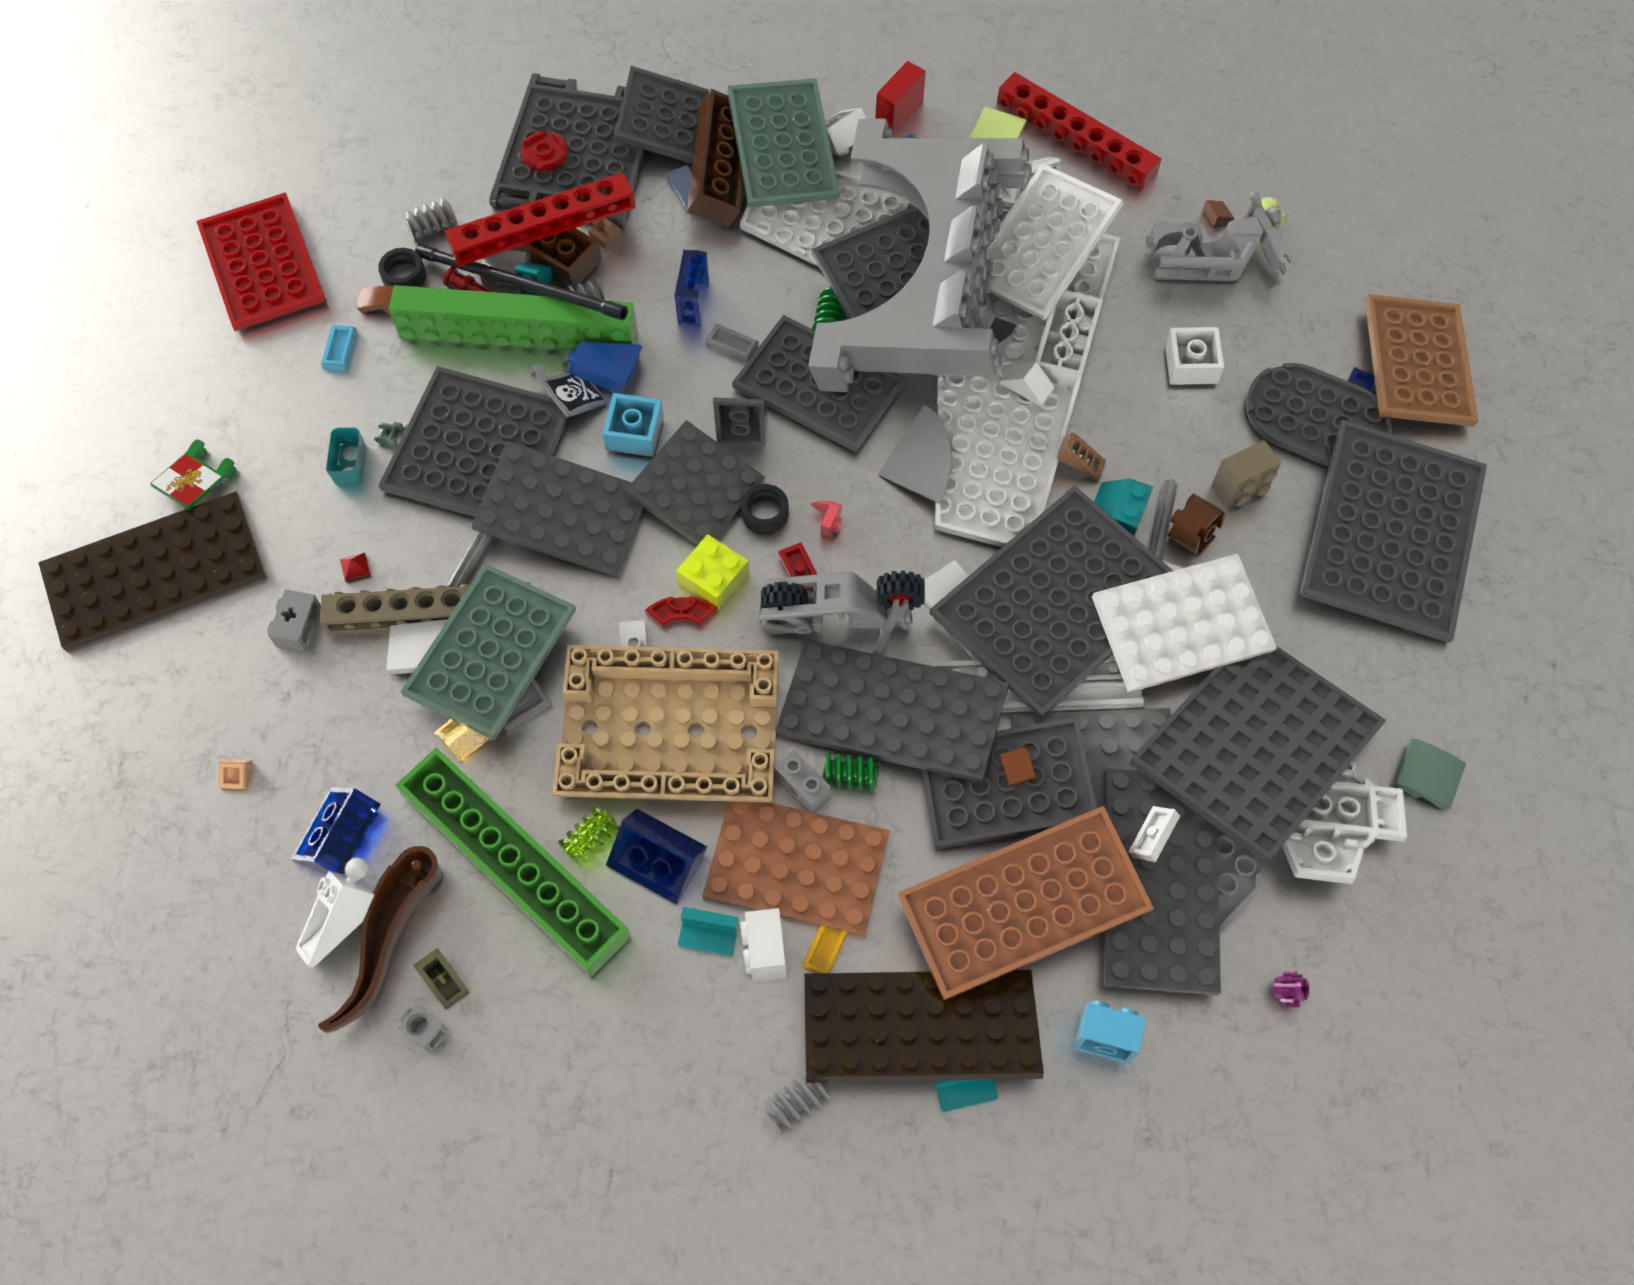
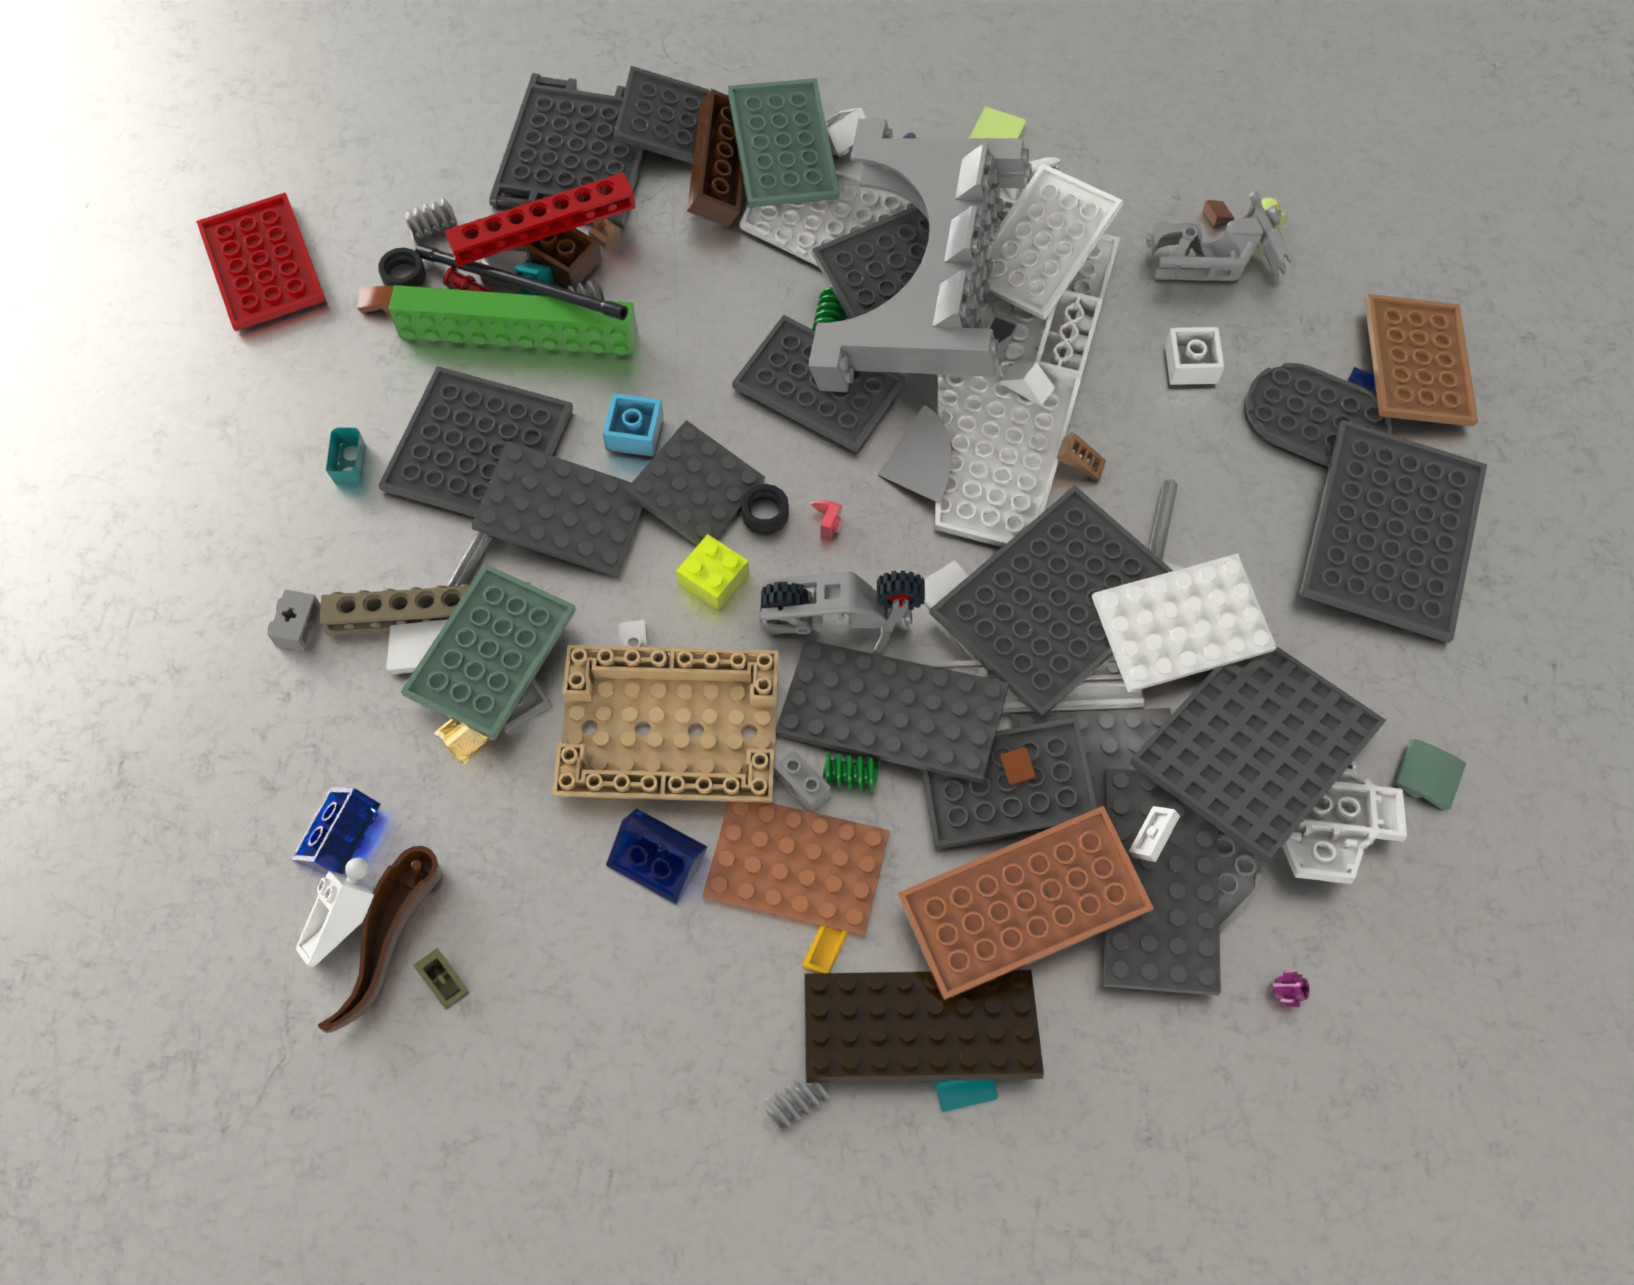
(151, 570): dark brown plate -> none
(190, 478): flag -> none
(234, 774): light nougat slope -> none
(339, 347): medium azure tile -> none
(355, 567): red slope -> none
(393, 428): sand green piece -> none
(431, 1036): light grey brick -> none
(514, 862): bright green brick -> none
(544, 151): red tile -> none
(568, 391): flag -> none
(588, 834): clear neon green piece -> none
(604, 364): blue slope -> none
(680, 182): sand blue tile -> none
(681, 610): red tile -> none
(687, 300): clear blue panel -> none
(708, 931): teal panel -> none
(731, 343): light grey tile -> none
(740, 420): dark grey slope -> none
(766, 951): white brick -> none
(797, 562): red plate -> none
(901, 96): red brick -> none
(1079, 131): red brick -> none
(1109, 1031): medium azure brick -> none
(1124, 501): teal slope -> none
(1196, 524): reddish brown brick -> none
(1246, 474): dark tan brick -> none

